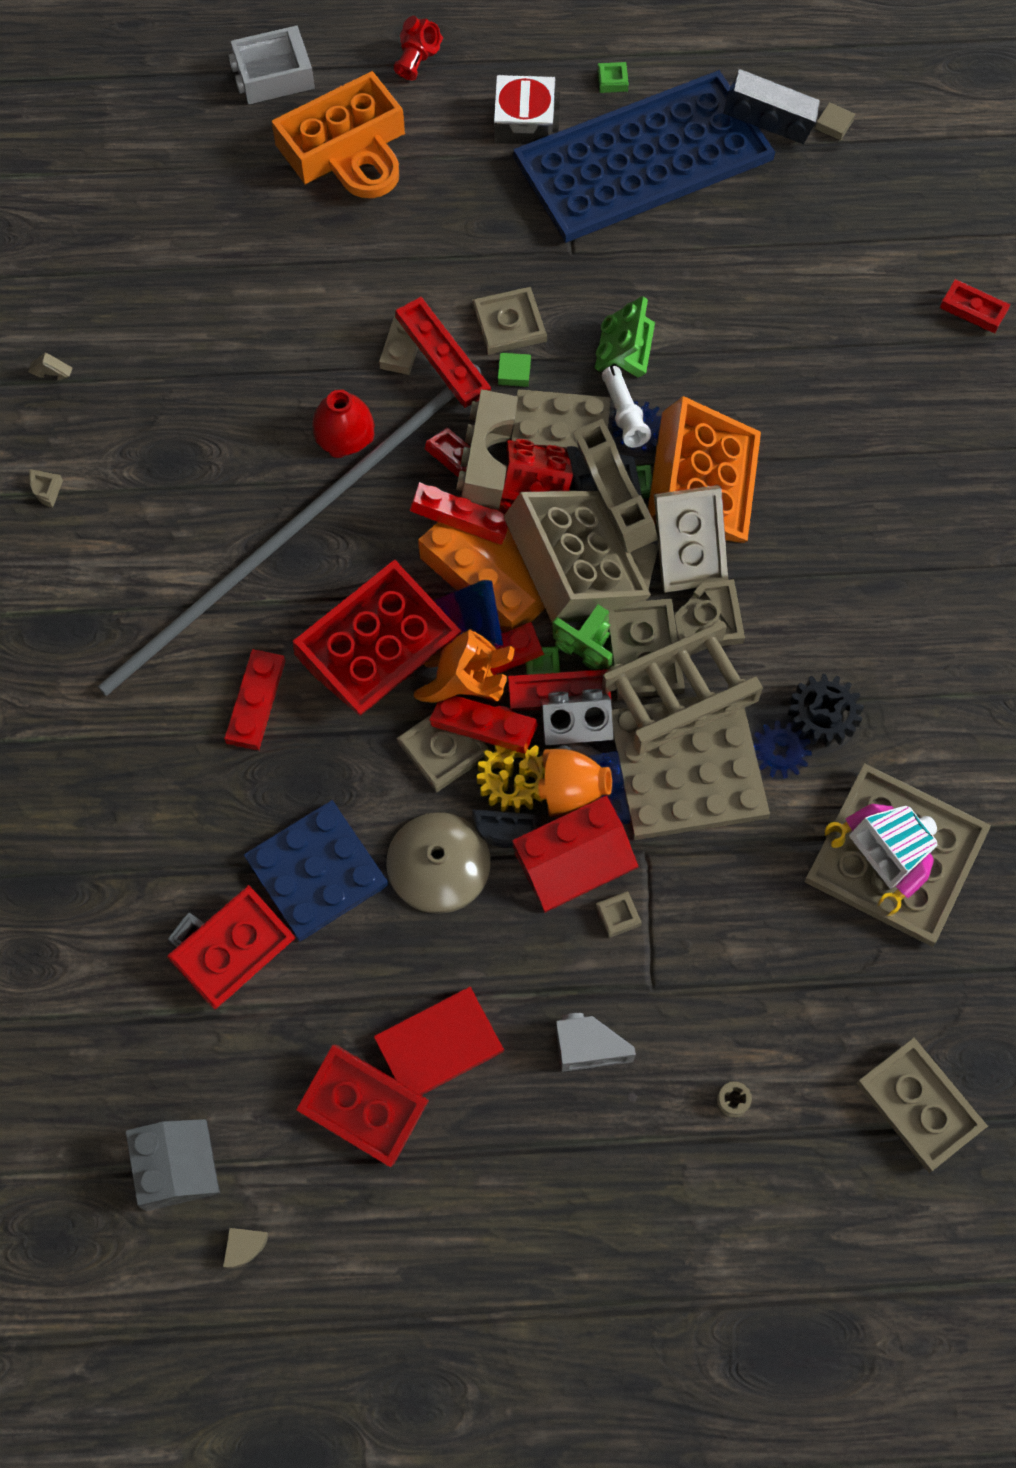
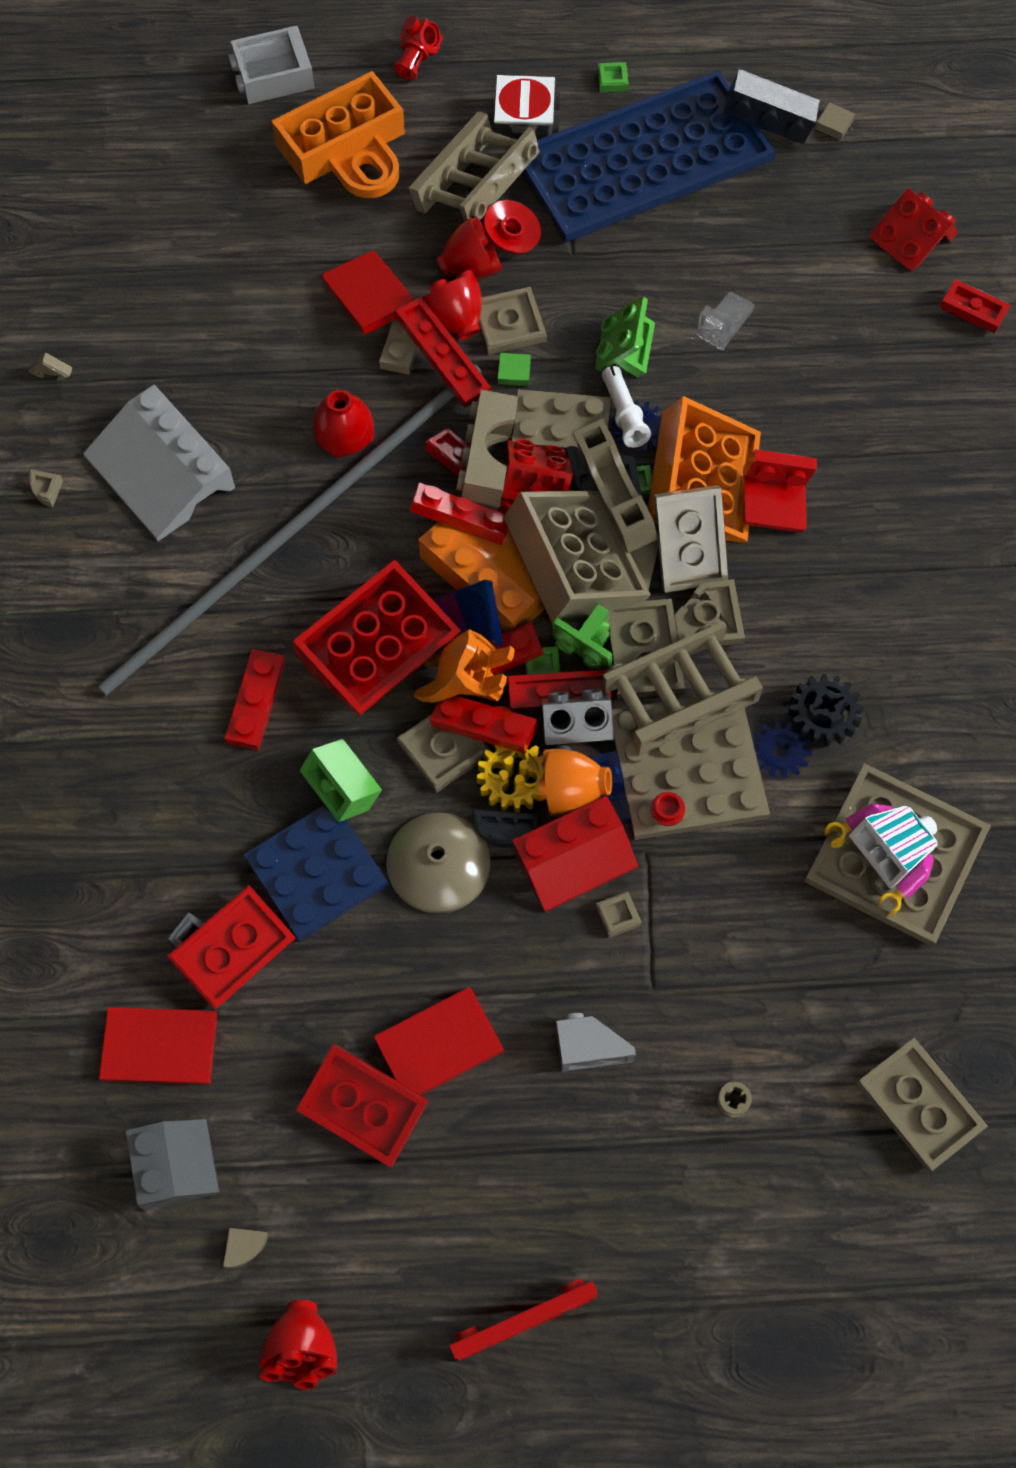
(157, 462): none -> light grey piece
(158, 1046): none -> red tile
(298, 1348): none -> red piece
(340, 780): none -> bright green brick
(367, 291): none -> red tile
(457, 304): none -> red piece
(459, 154): none -> dark tan fence
(469, 250): none -> red piece
(472, 1342): none -> red plate
(512, 227): none -> red dish
(667, 809): none -> red plate
(722, 323): none -> clear bracket
(776, 490): none -> red bracket
(913, 229): none -> red bracket

